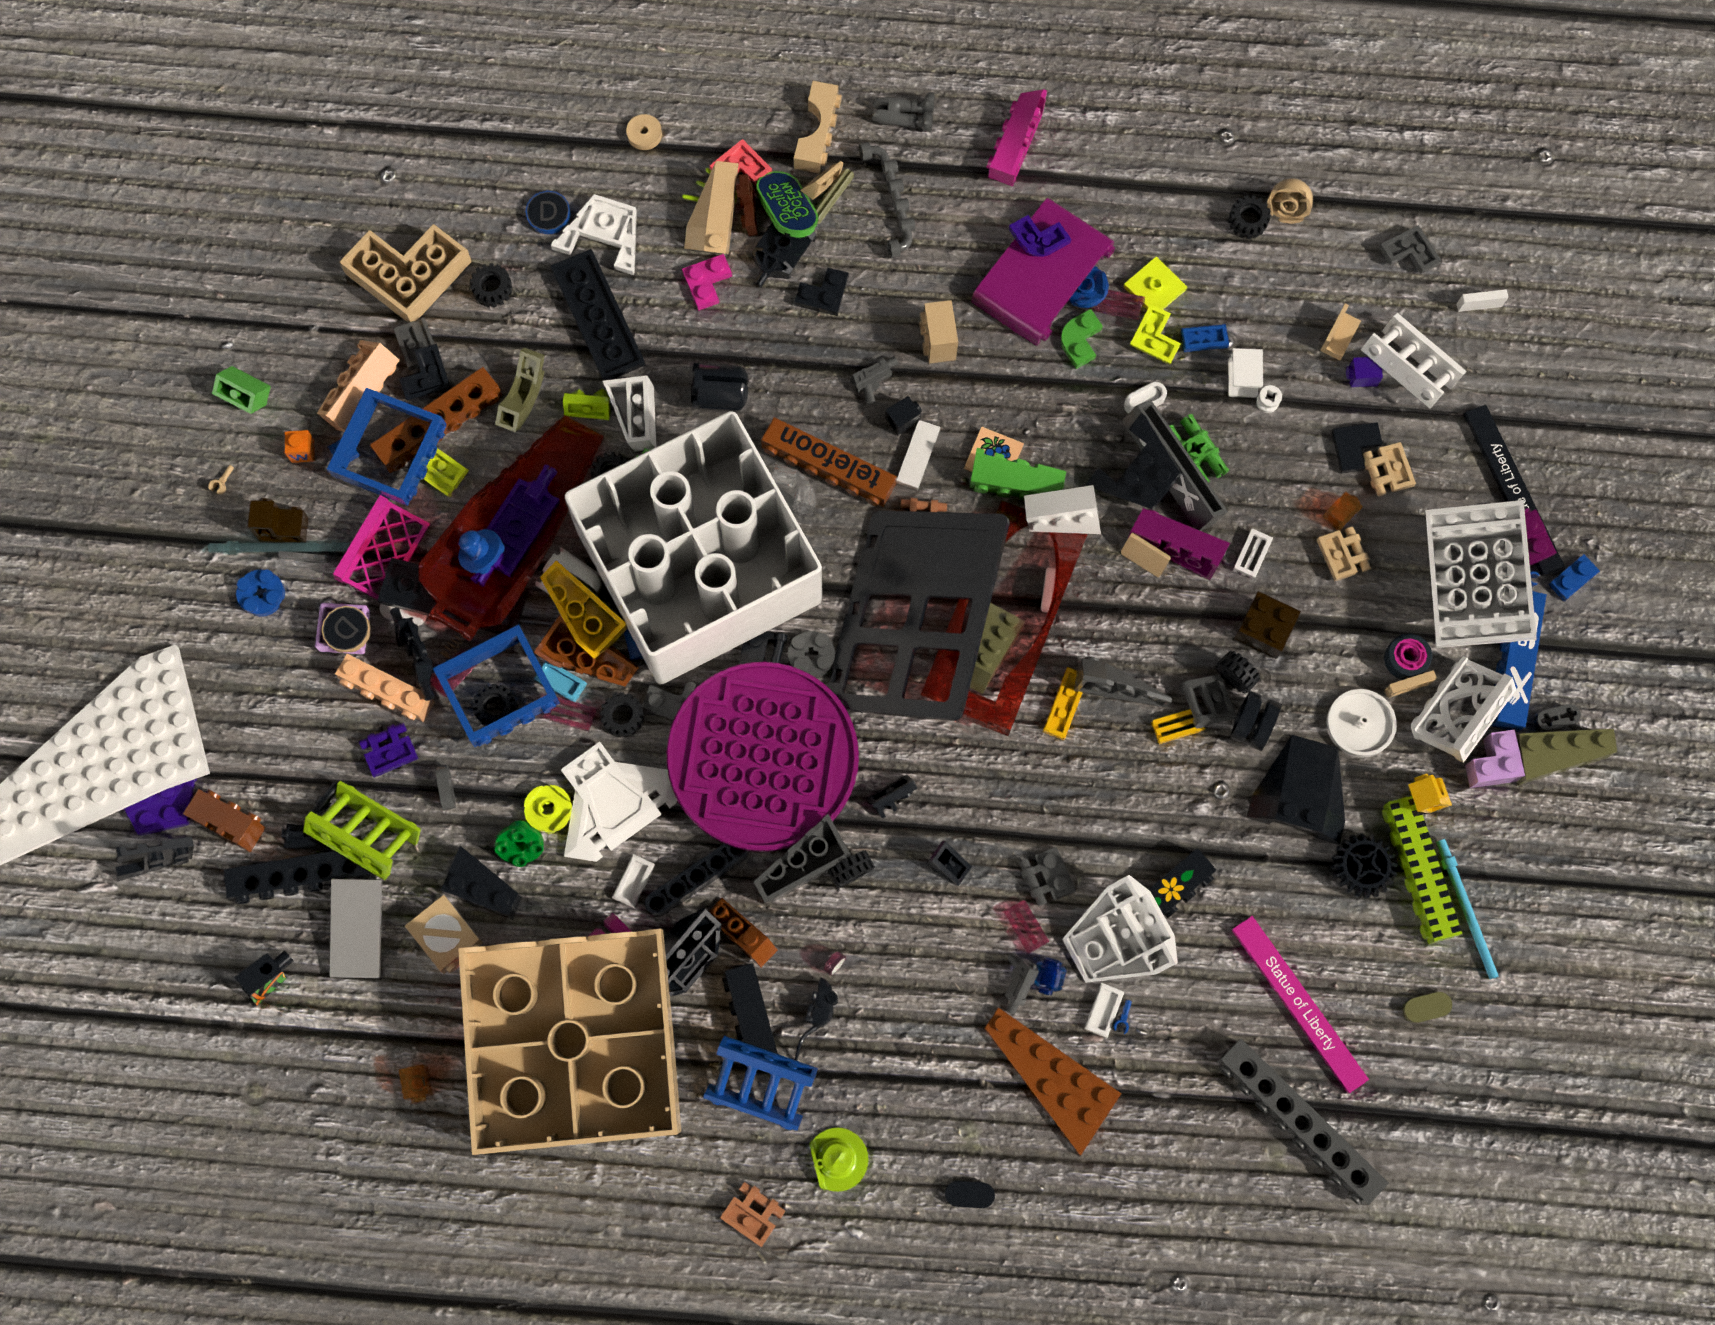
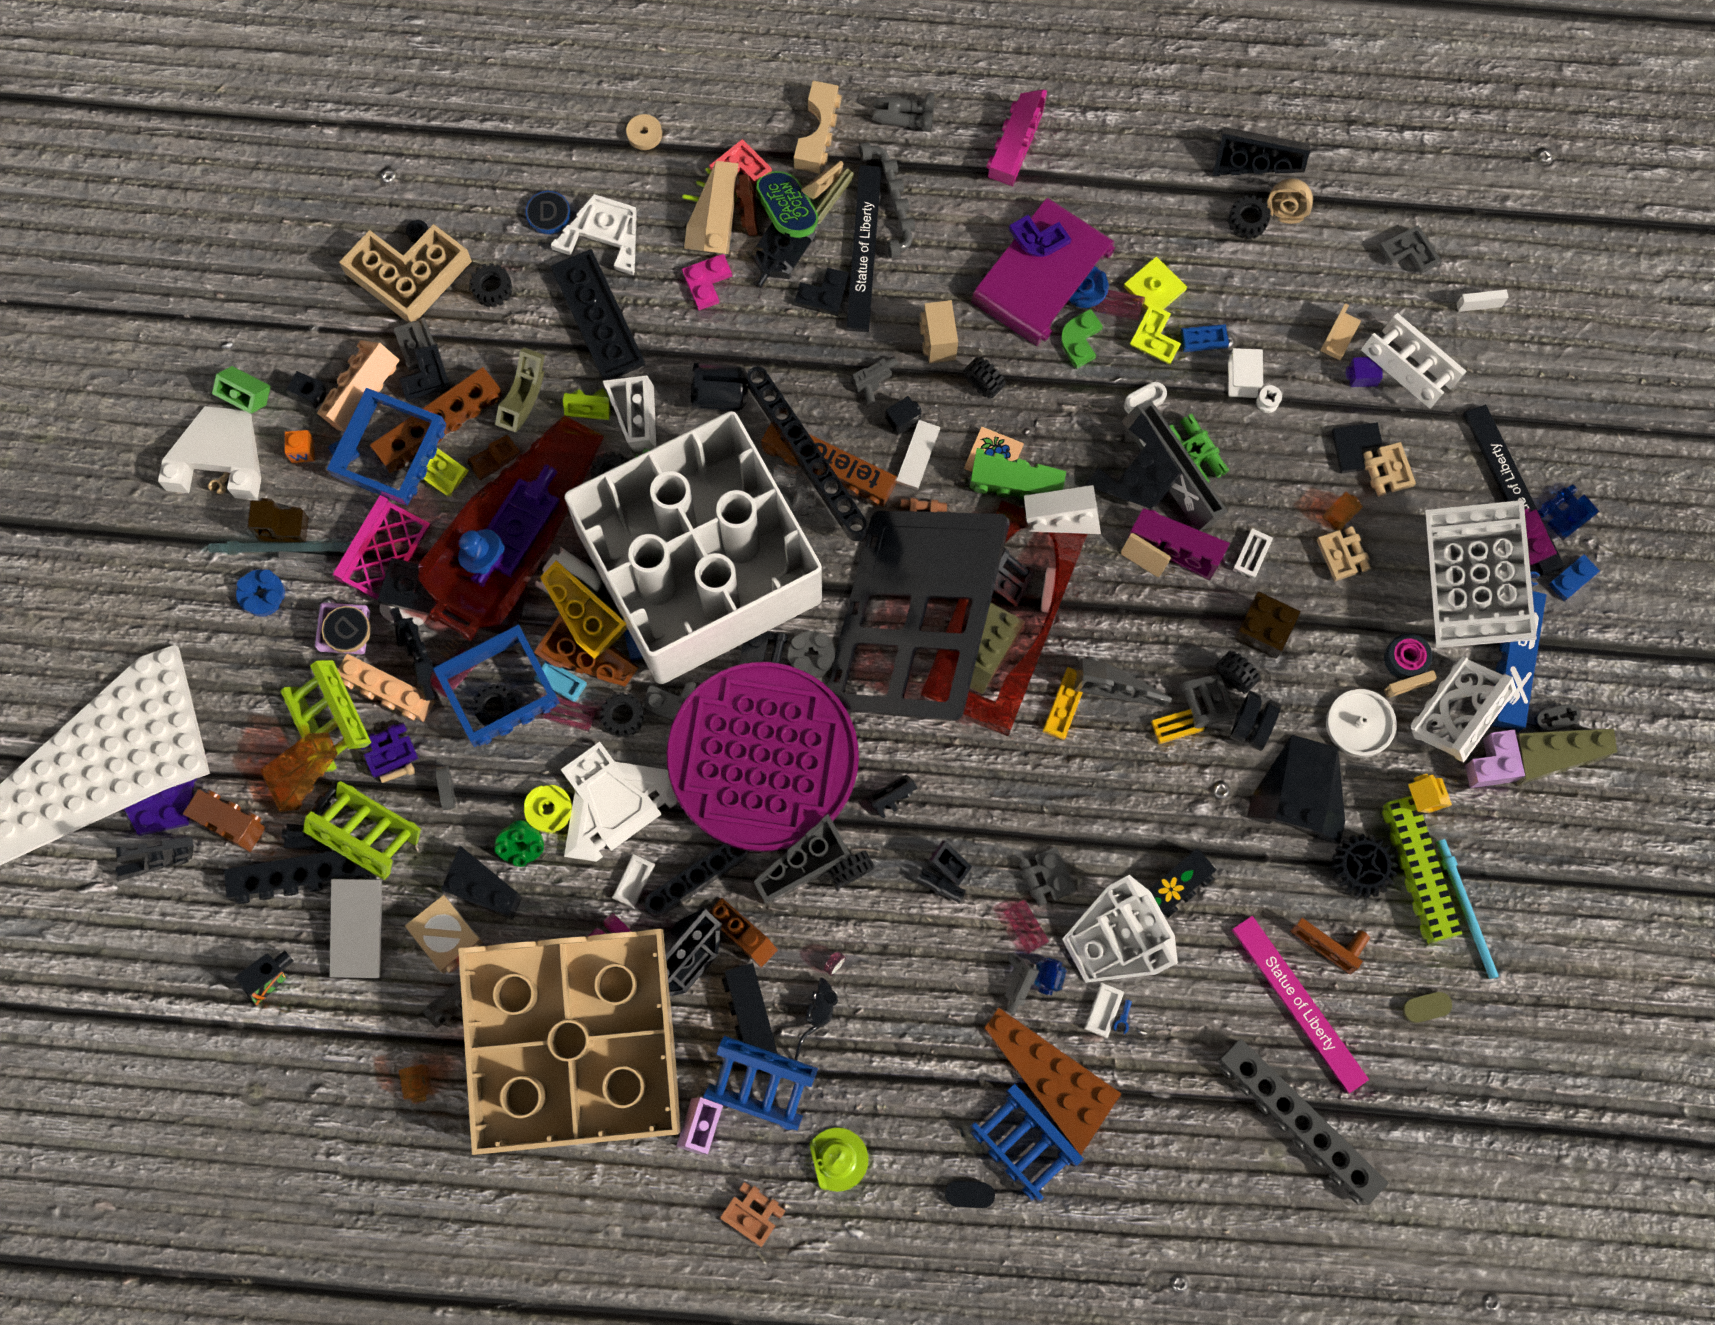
(215, 442): none -> white wedge
(297, 769): none -> clear orange wedge
(300, 383): none -> black brick
(336, 698): none -> lime fence
(409, 769): none -> tan piece
(415, 230): none -> black tile
(440, 1012): none -> dark grey hinge
(494, 457): none -> reddish brown slope
(699, 1125): none -> lavender brick
(807, 463): none -> black beam
(864, 249): none -> black tile
(941, 885): none -> black pin
(984, 377): none -> black tyre
(1007, 585): none -> black plate
(1050, 1137): none -> blue fence
(1257, 153): none -> black wedge
(1344, 958): none -> dark orange piece
(1573, 517): none -> clear blue plate

